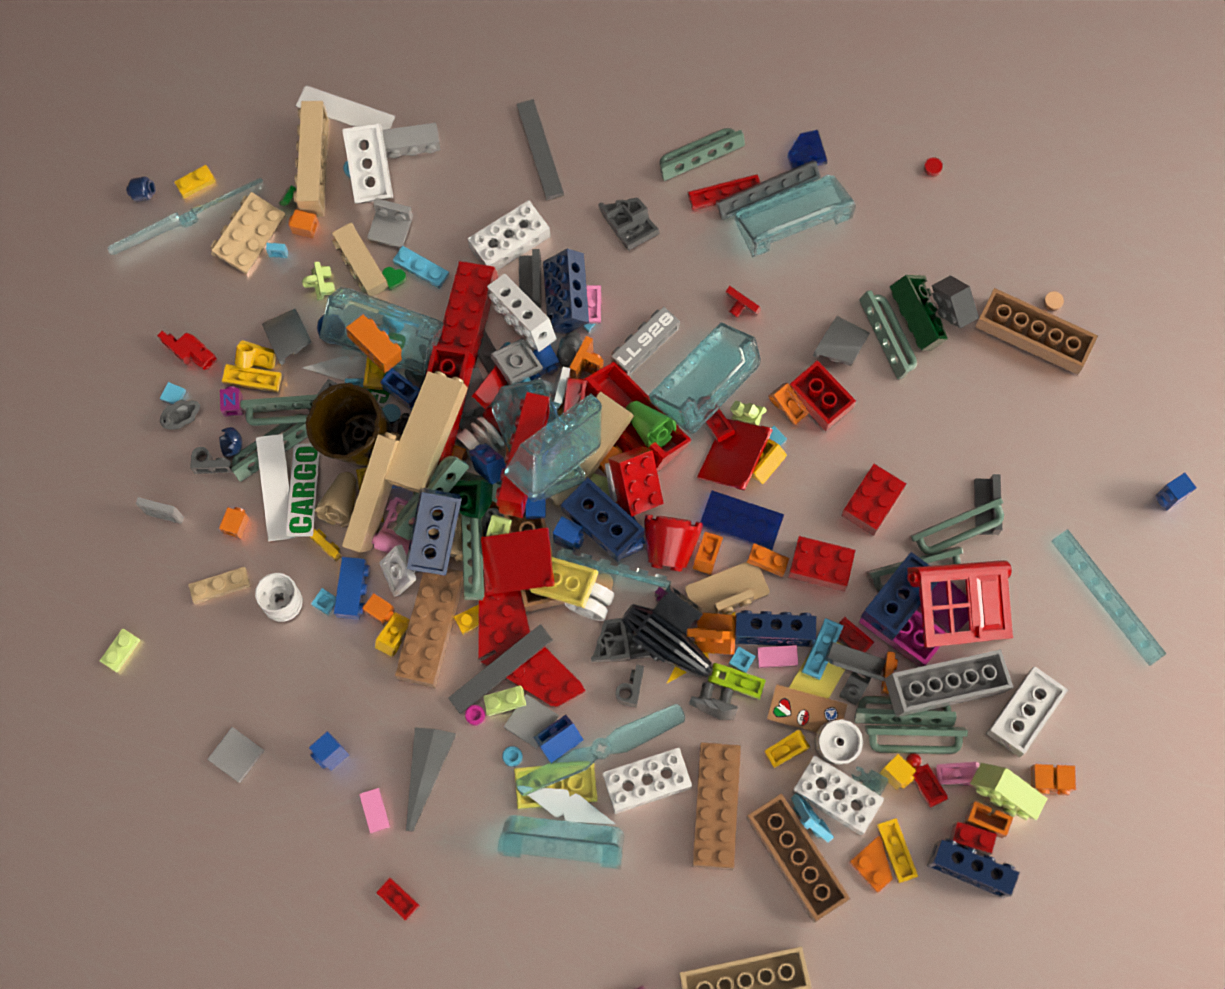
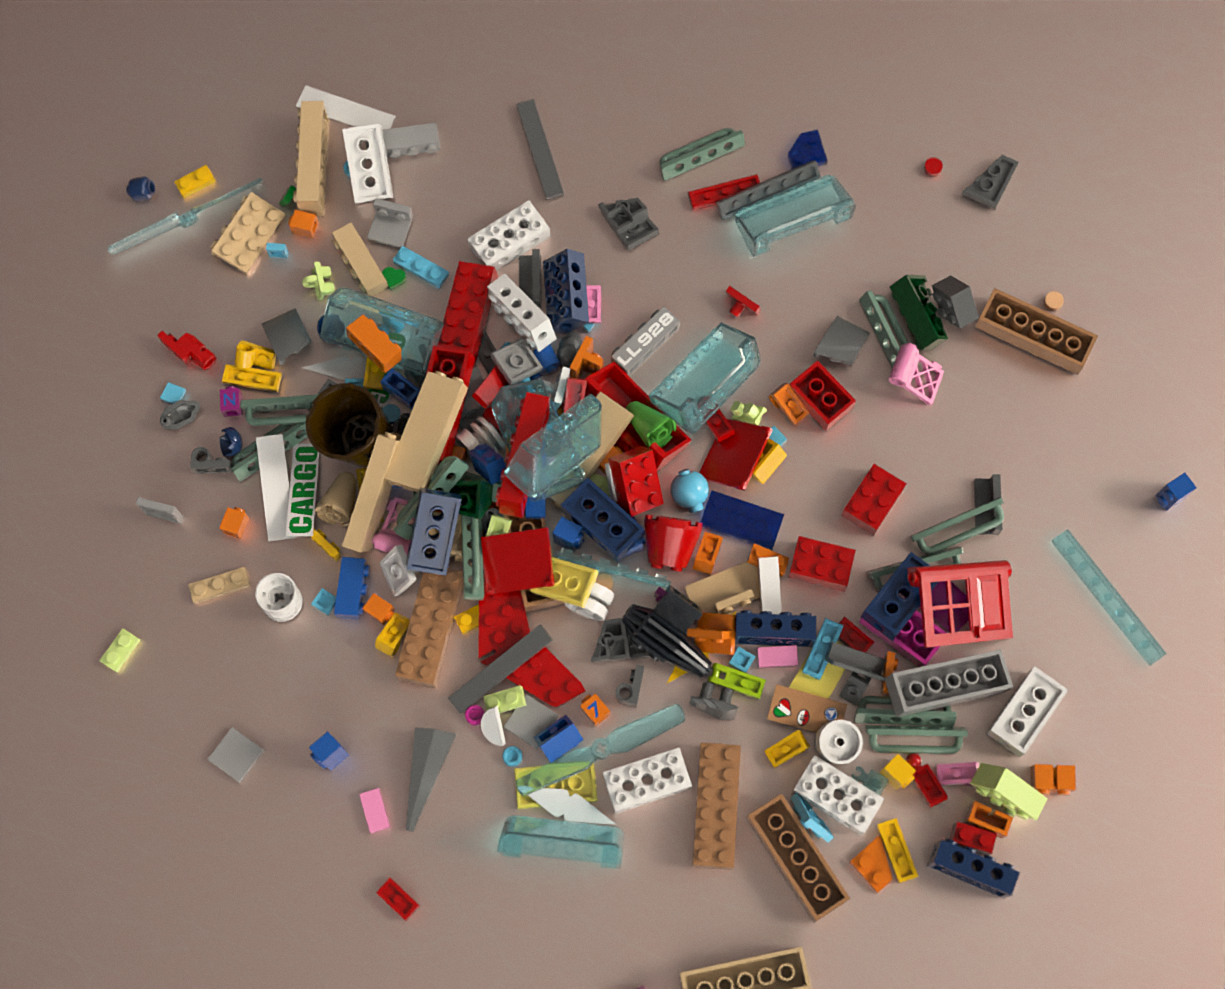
(492, 726): none -> white tile
(594, 709): none -> orange brick
(689, 490): none -> medium azure brick
(769, 584): none -> white tile
(906, 368): none -> bright pink piece
(992, 183): none -> dark grey wing

